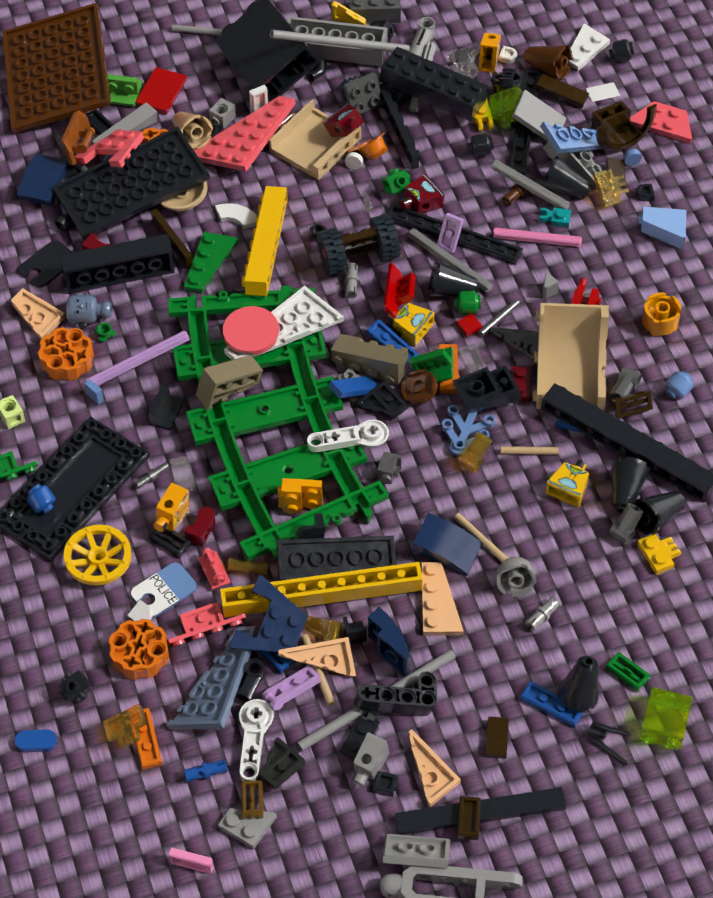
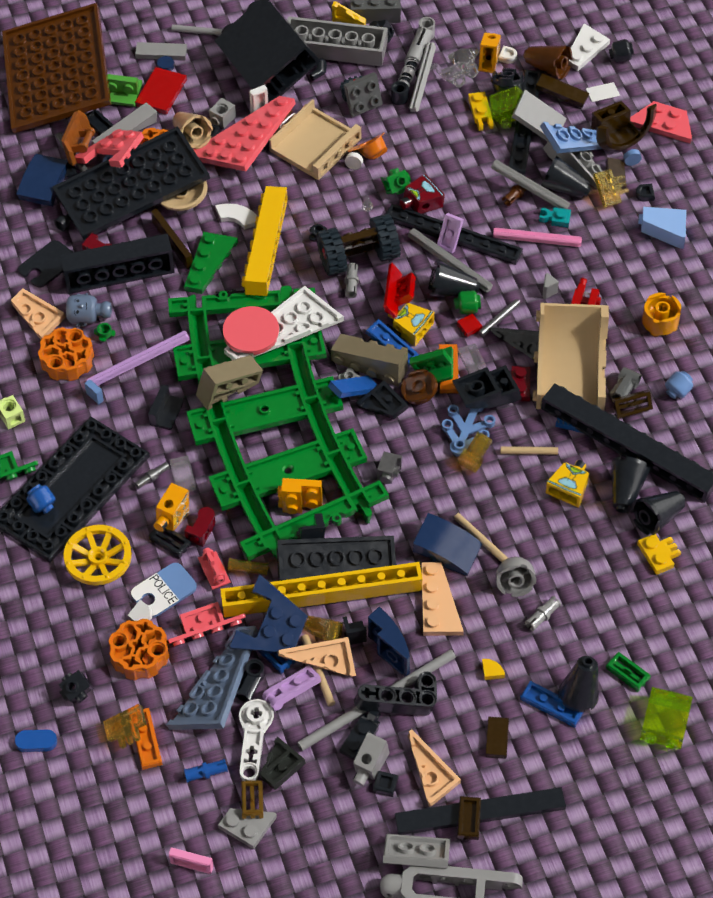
(156, 50): none -> light grey tile
(165, 63): none -> dark blue tile
(337, 41): light grey piece -> none
(345, 119): dark red torso -> none
(350, 436): white beam -> none
(401, 130): black plate -> none
(433, 83): black brick -> none
(480, 145): black head -> none
(492, 670): none -> yellow tile
(600, 731): black plant -> none
(624, 528): dark grey piece -> none

